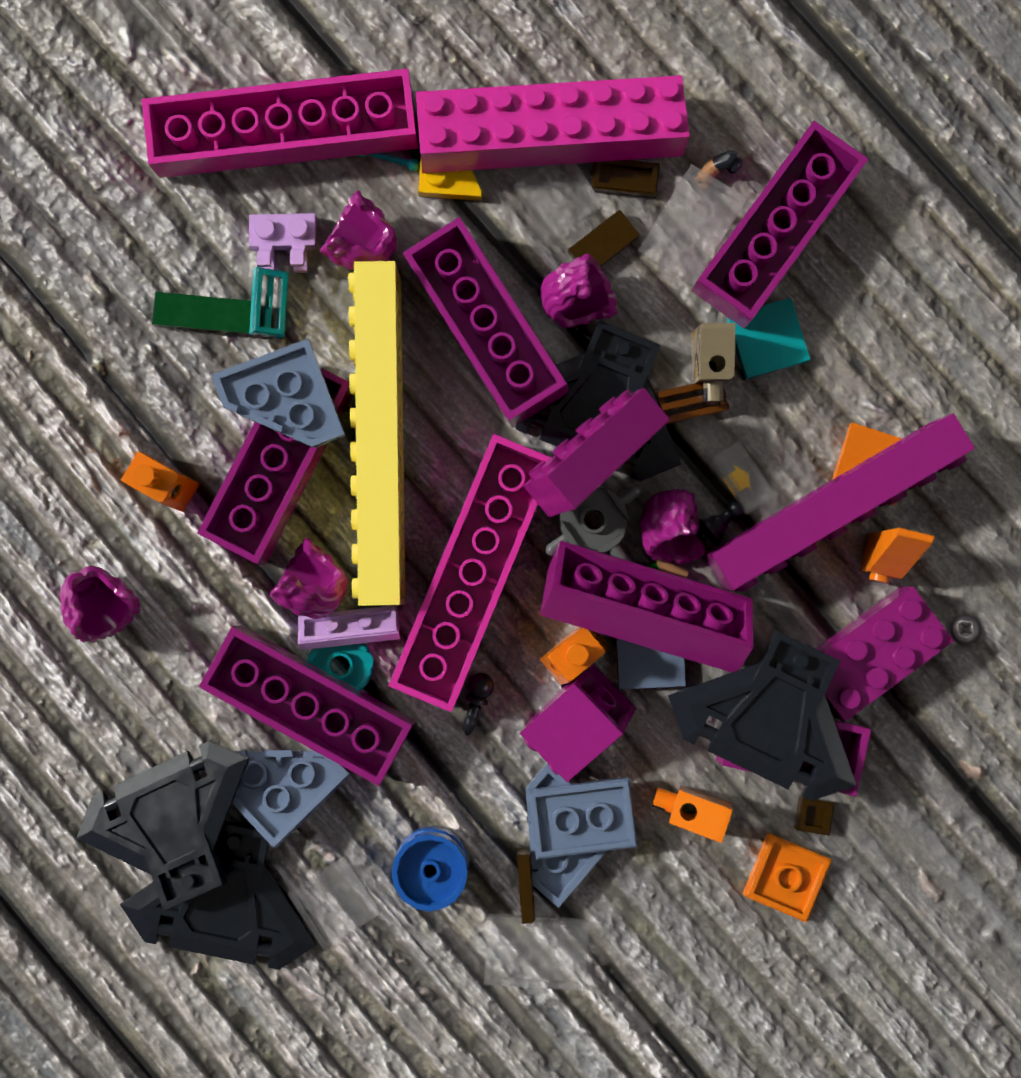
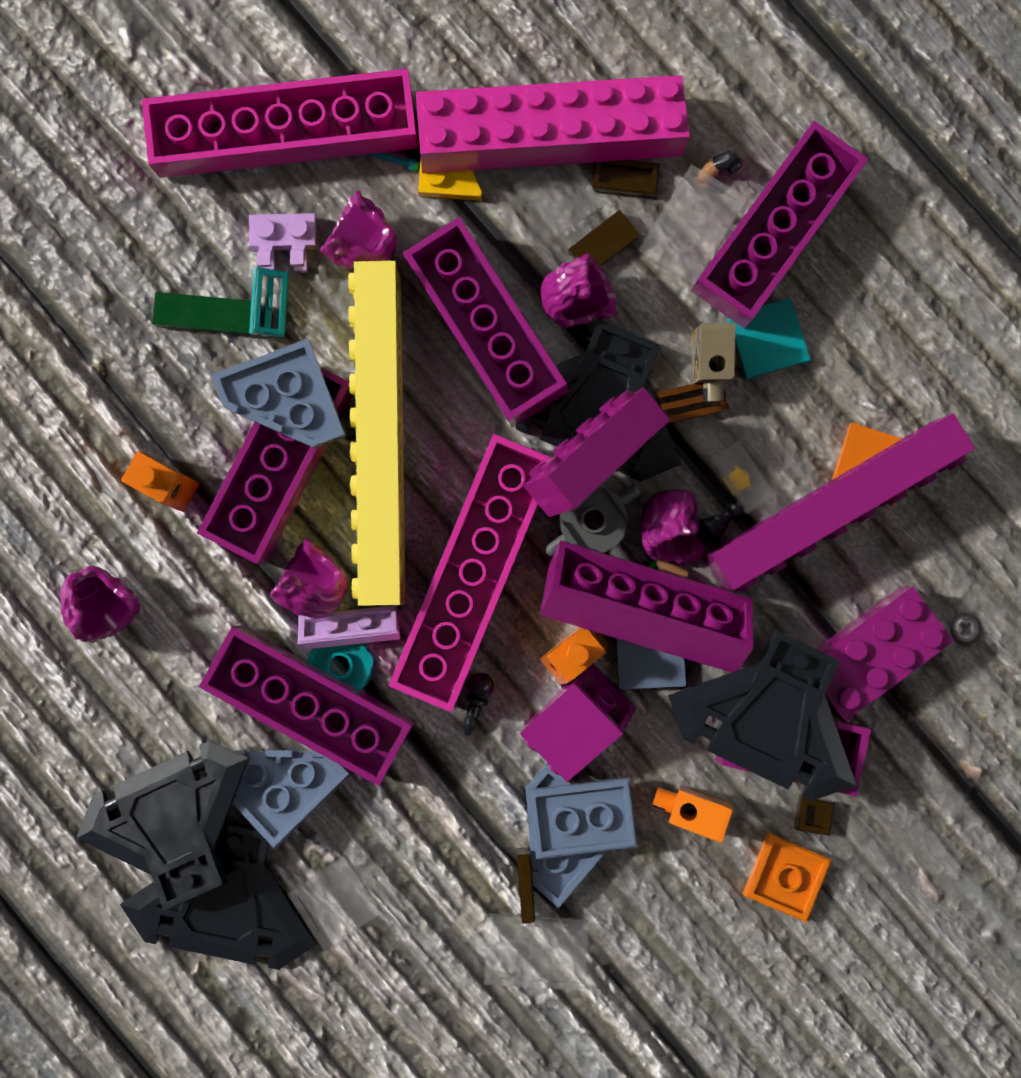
(431, 888): blue wheel -> none
(893, 553): orange slope -> none

